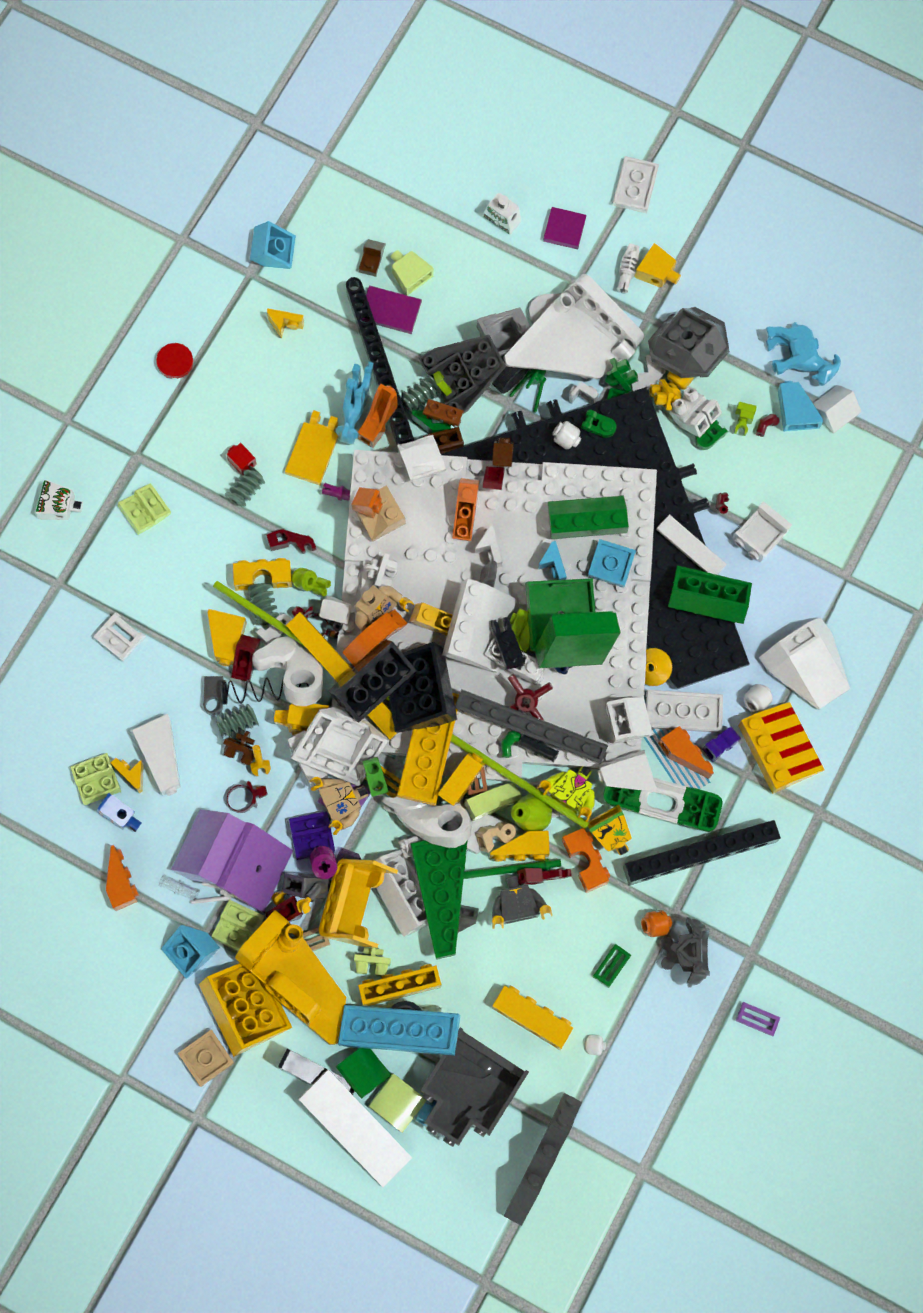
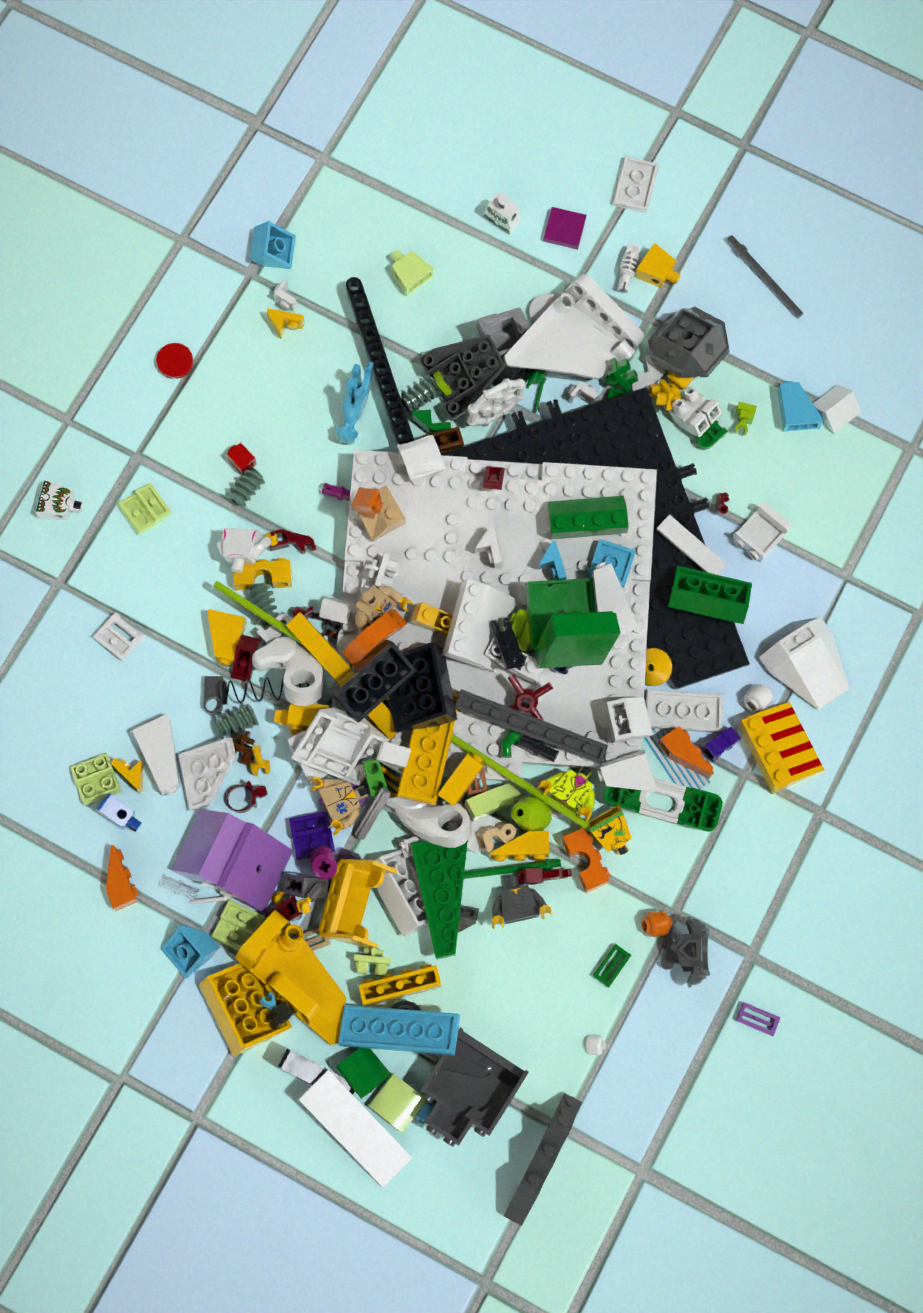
(205, 771): none -> white plate
(206, 1058): tan plate -> none
(243, 546): none -> white torso
(278, 1014): none -> pearl dark grey piece
(284, 300): none -> white bracket
(307, 581): lime piece -> none
(313, 450): yellow tile -> none
(371, 257): reddish brown slope -> none
(372, 813): none -> light grey axle
(381, 410): orange arch -> none
(393, 309): magenta tile -> none
(393, 756): none -> white slope
(440, 411): dark orange hinge -> none
(465, 509): orange slope -> none
(488, 574): flat silver slope -> none
(496, 402): none -> white plate
(503, 452): reddish brown slope -> none
(532, 1017): yellow brick -> none
(566, 435): white head -> none
(605, 428): green plate -> none
(610, 597): none -> white slope
(701, 852): black brick -> none
(742, 251): none -> flat silver bar
(766, 421): dark red arm -> none
(803, 352): medium azure animal -> none

